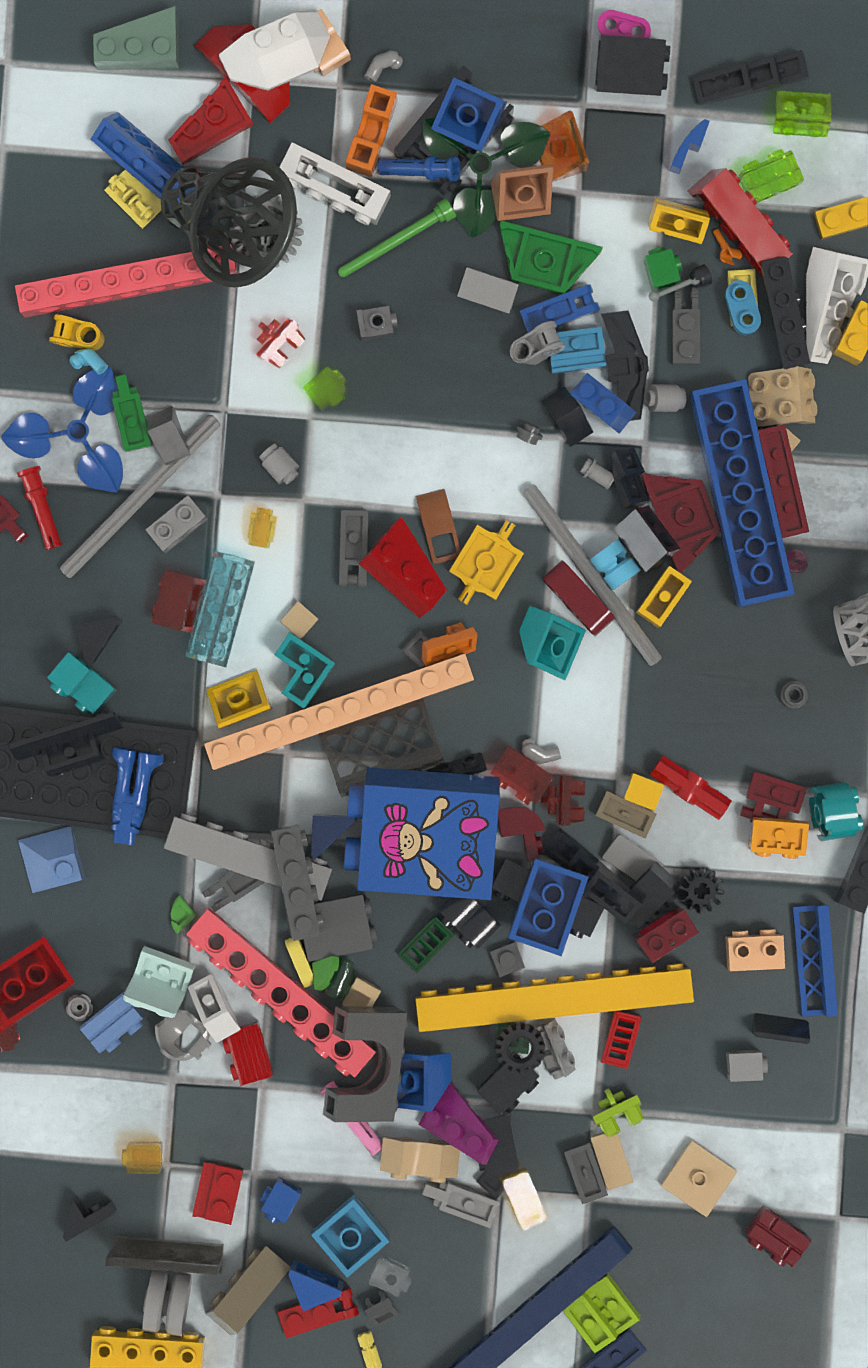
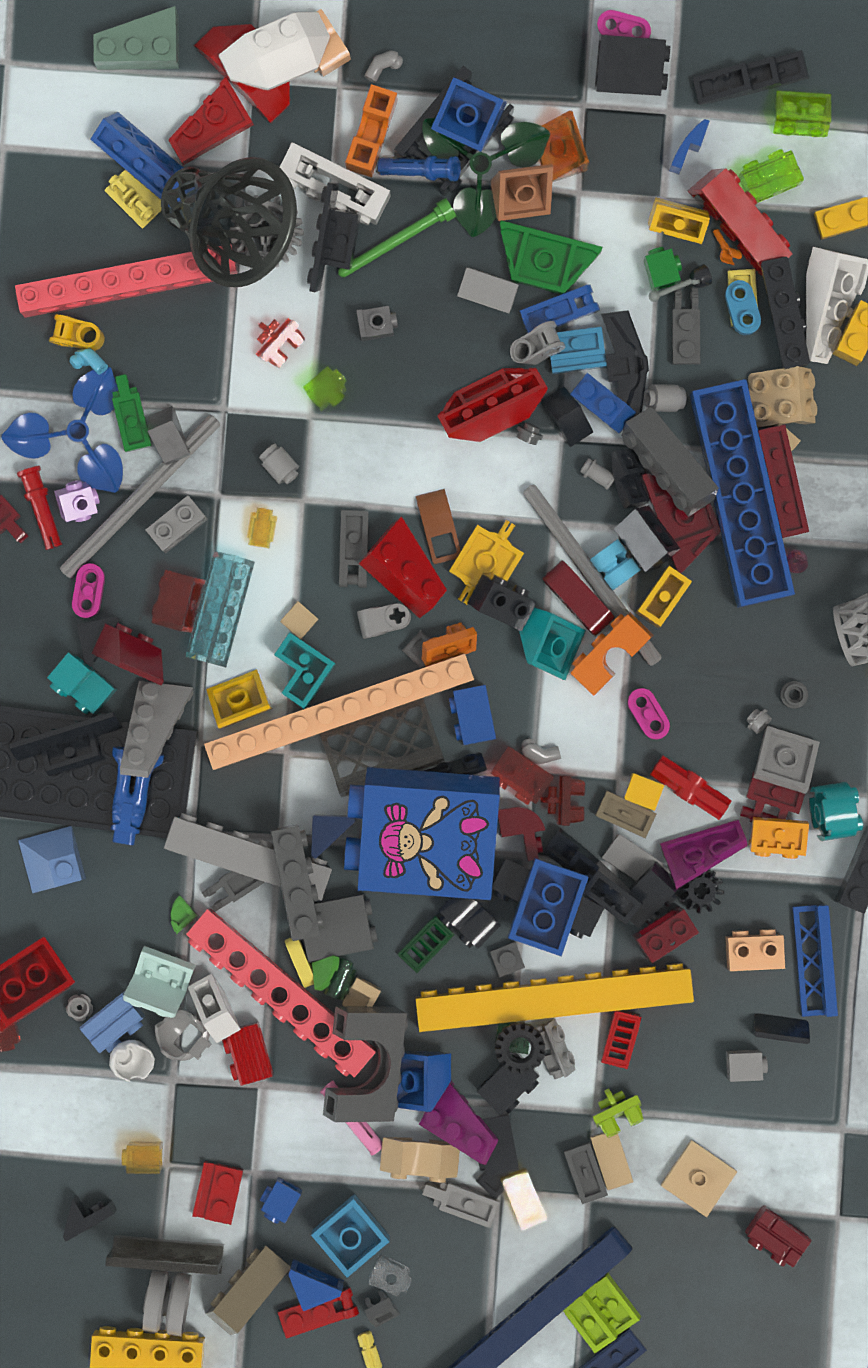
(77, 501): none -> lavender brick
(88, 591): none -> dark pink plate
(130, 652): none -> dark red slope
(131, 1060): none -> white hair
(151, 724): none -> light grey wing
(336, 237): none -> black bracket
(378, 620): none -> light grey piece
(473, 715): none -> blue brick
(492, 404): none -> red wedge
(501, 601): none -> black brick
(626, 634): none -> orange arch
(649, 713): none -> dark pink plate
(669, 461): none -> dark grey brick
(702, 850): none -> magenta wing
(758, 720): none -> light grey plate
(786, 759): none -> light grey plate

